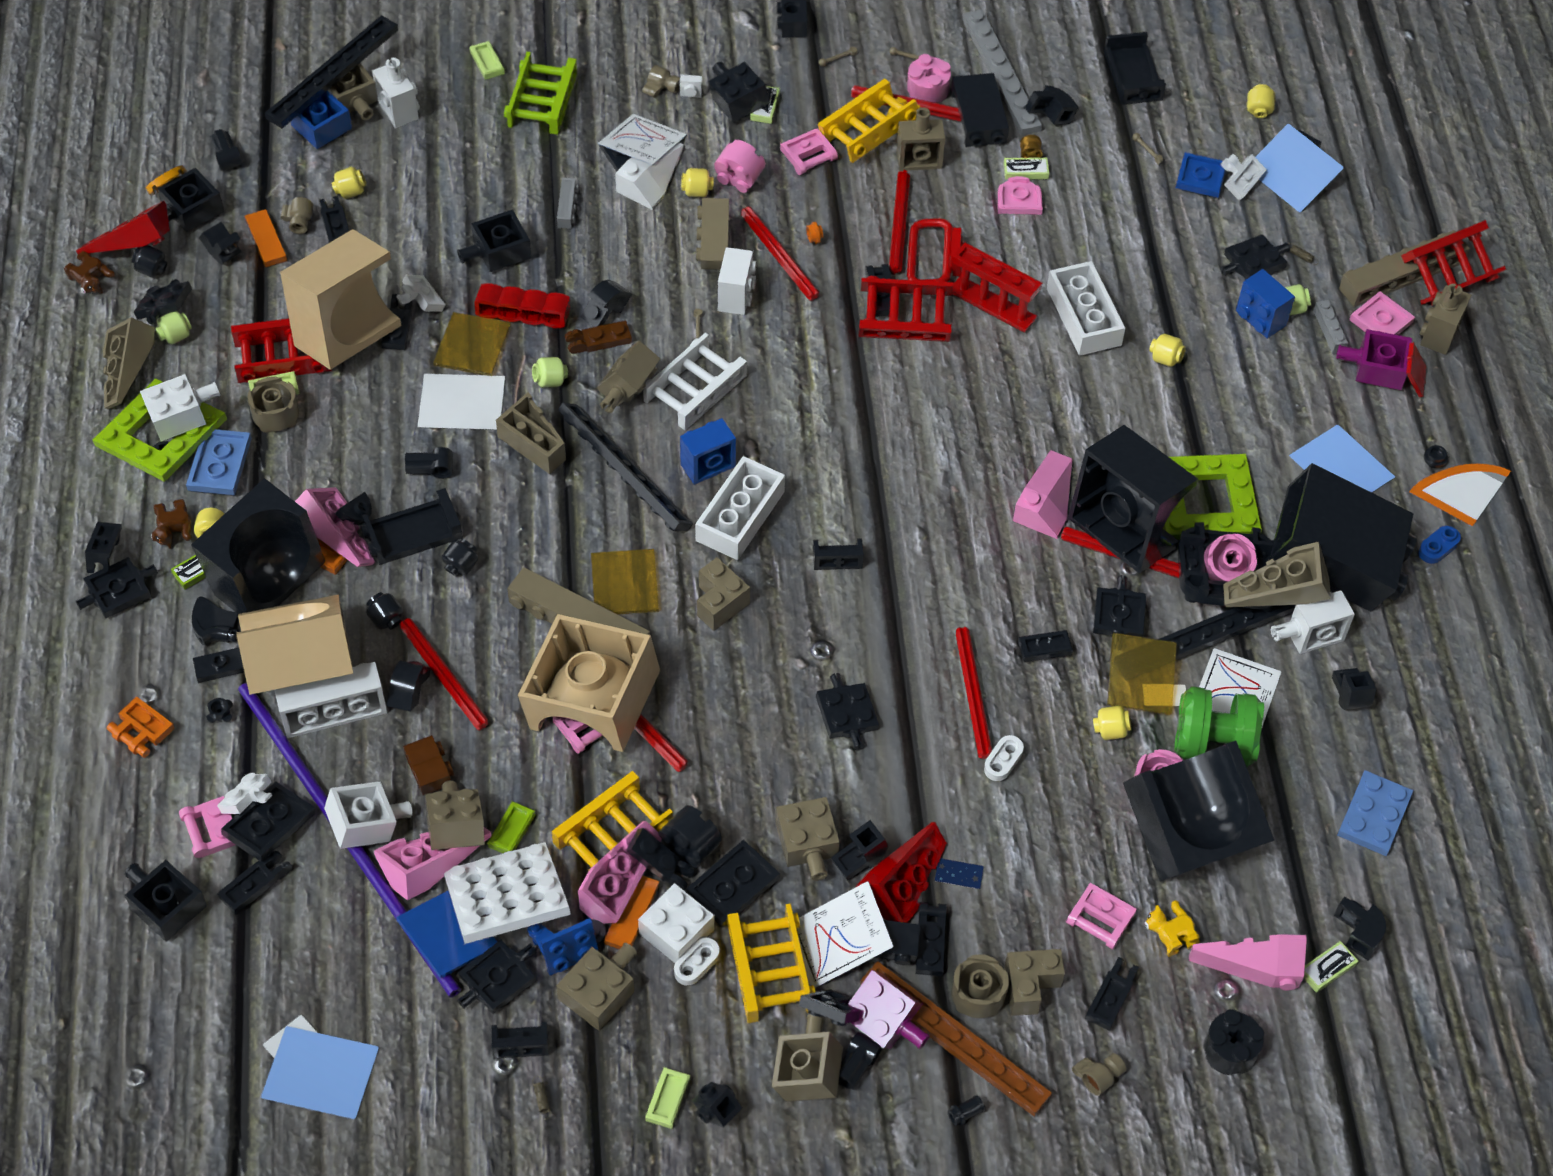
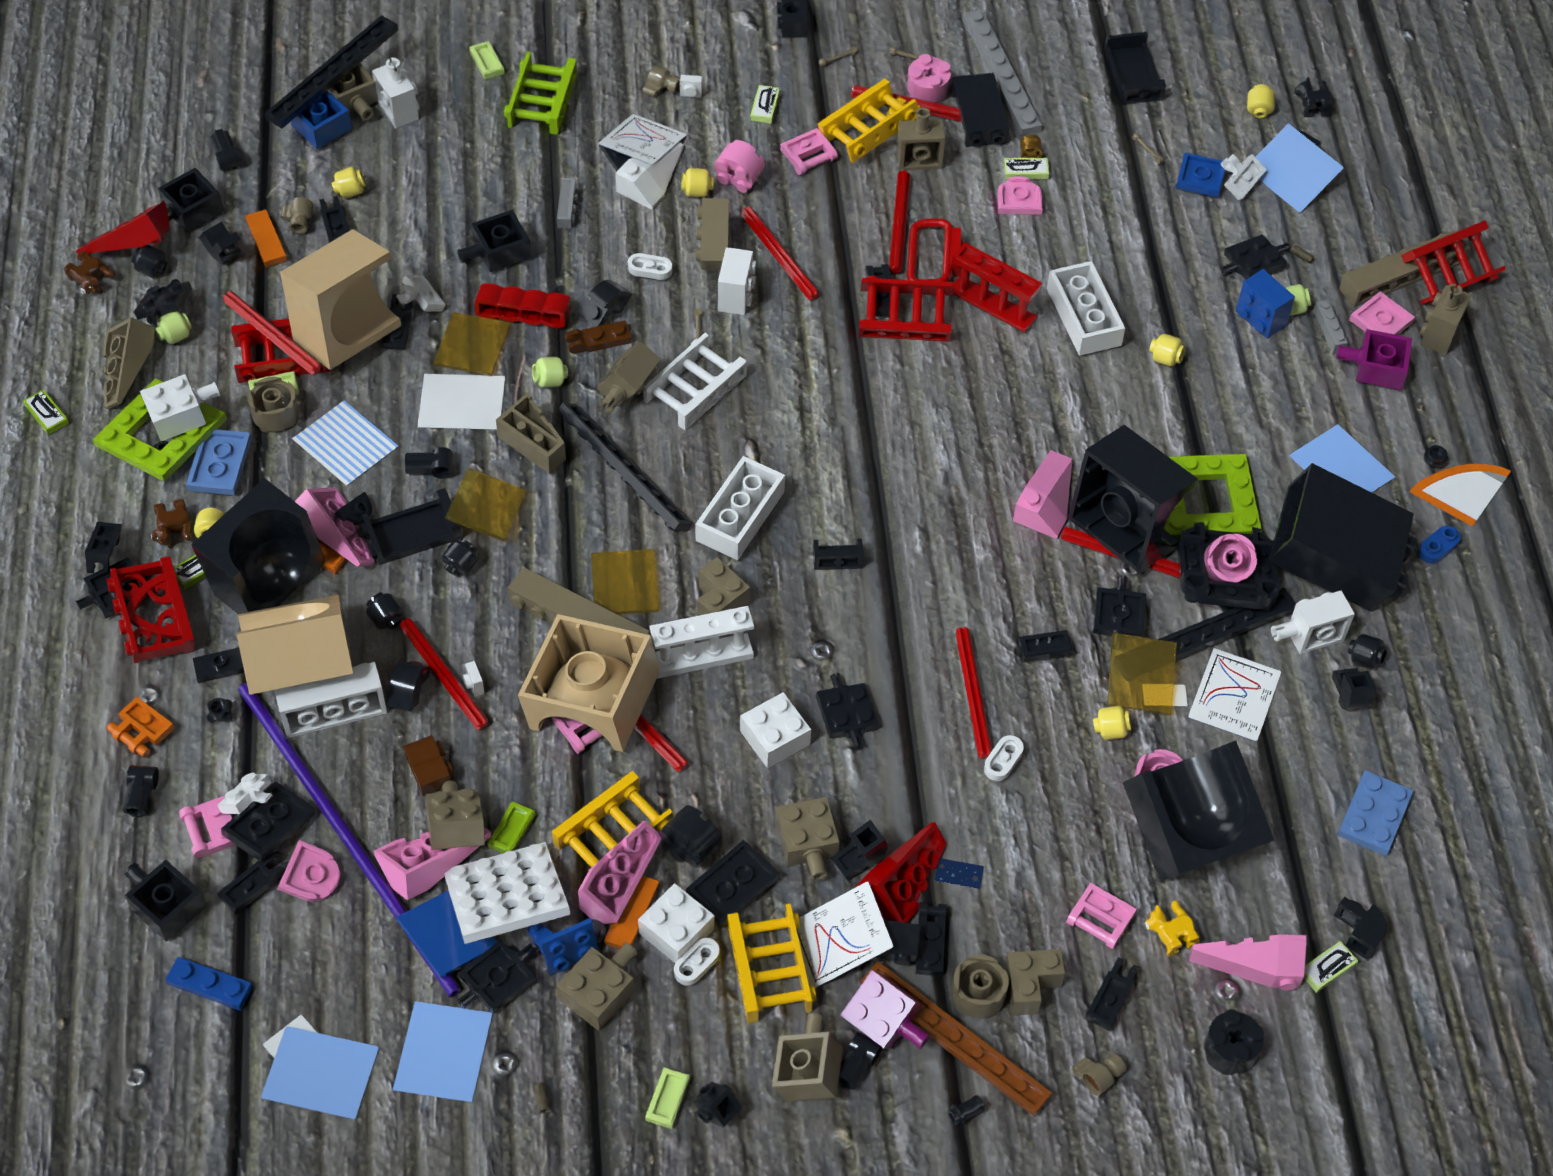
(45, 412): none -> tile
(140, 783): none -> black piece
(165, 178): light orange tile -> none
(167, 582): none -> red fence
(209, 983): none -> blue plate
(213, 623): black arm -> none
(272, 333): none -> red axle
(310, 873): none -> bright pink tile
(345, 442): none -> sticker
(363, 814): white brick -> none
(442, 1051): none -> light blue sticker
(473, 679): none -> white plate
(485, 504): none -> clear yellow piece
(519, 1041): black hinge -> none
(650, 266): none -> white plate
(659, 858): black hinge -> none
(703, 654): none -> white fence
(707, 451): blue brick -> none
(737, 90): black brick -> none
(775, 730): none -> white brick
(814, 232): orange plate -> none
(831, 1005): black plate -> none
(1054, 103): black brick -> none
(1200, 724): bright green piece -> none
(1290, 580): dark tan wedge -> none
(1314, 99): none -> black animal
(1368, 651): none -> black head
(1416, 369): red piece -> none

